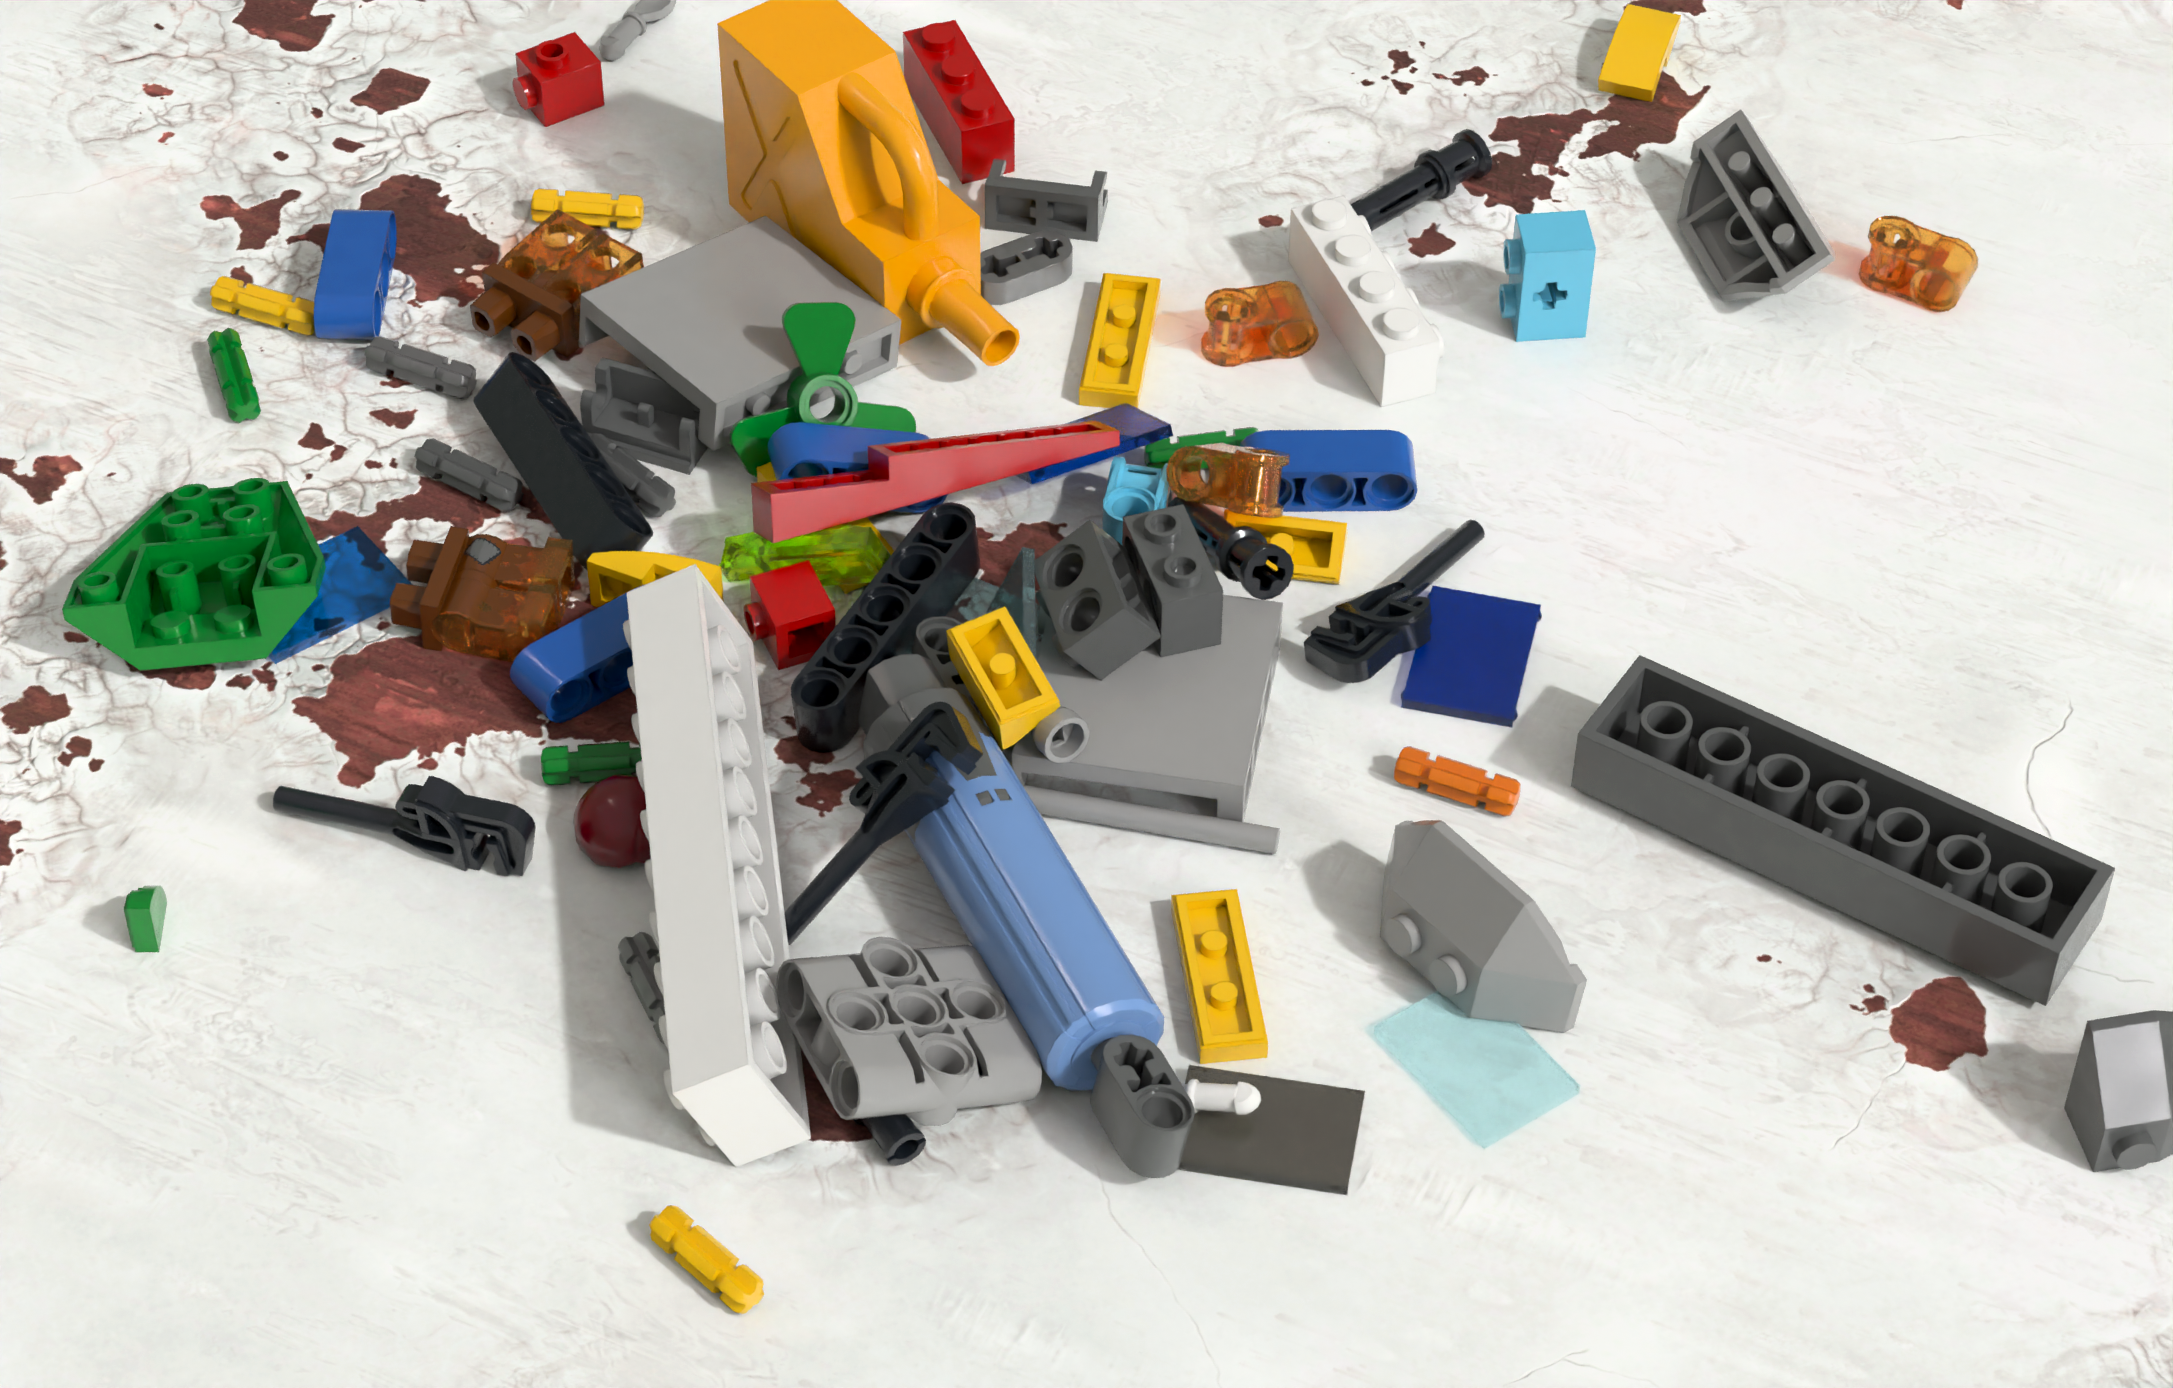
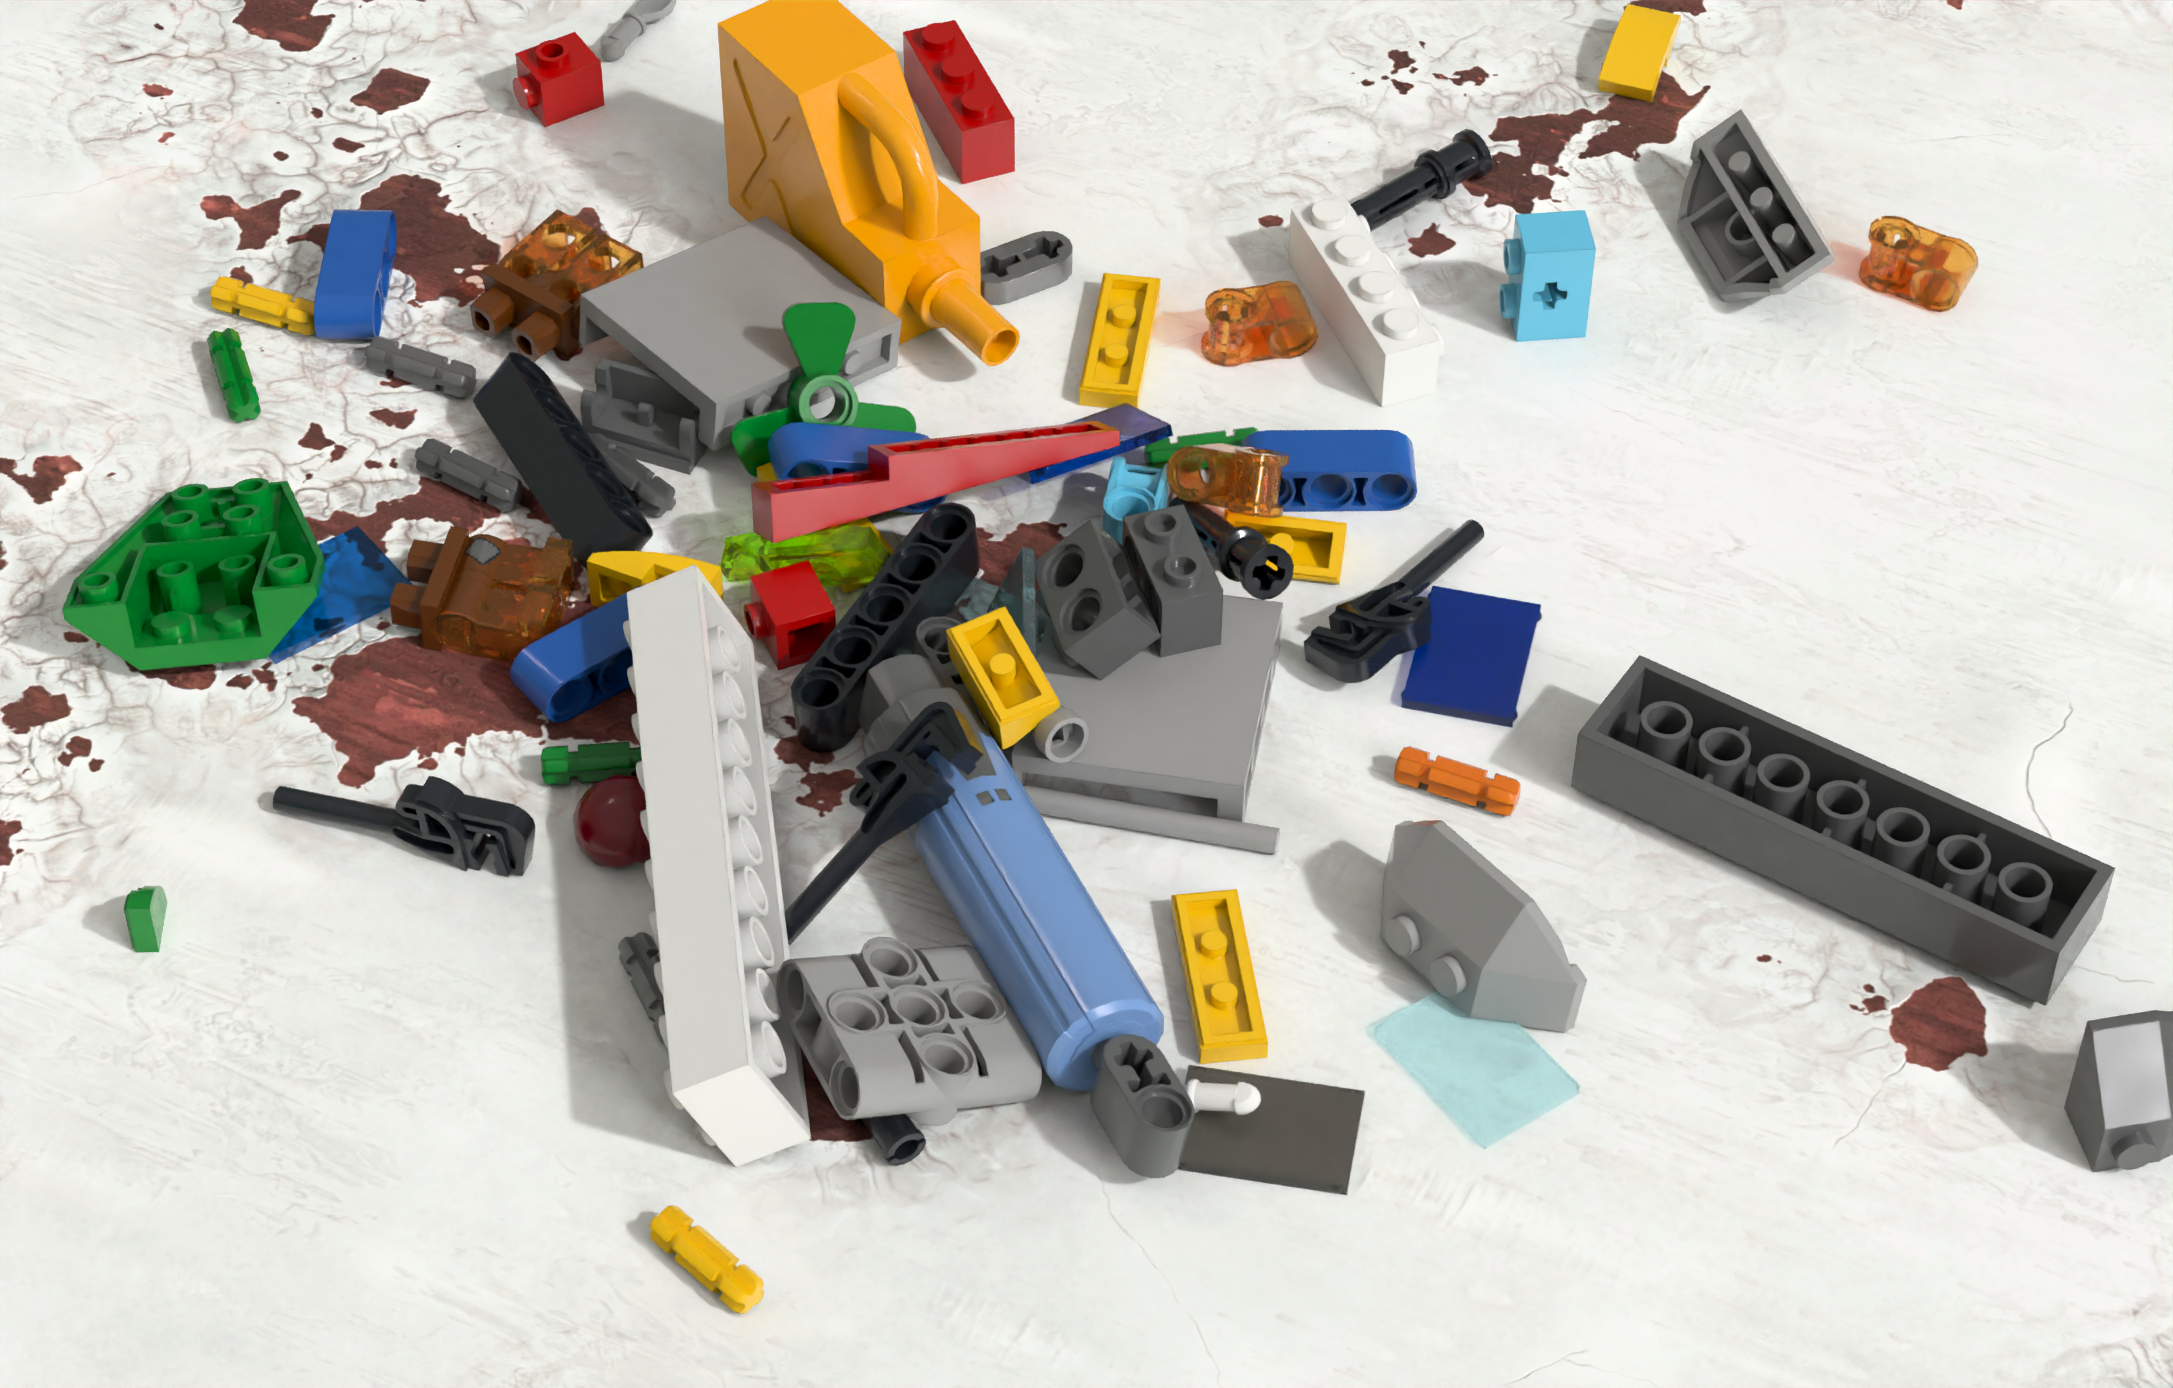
(589, 207): yellow axle -> none
(1044, 206): dark grey hinge -> none

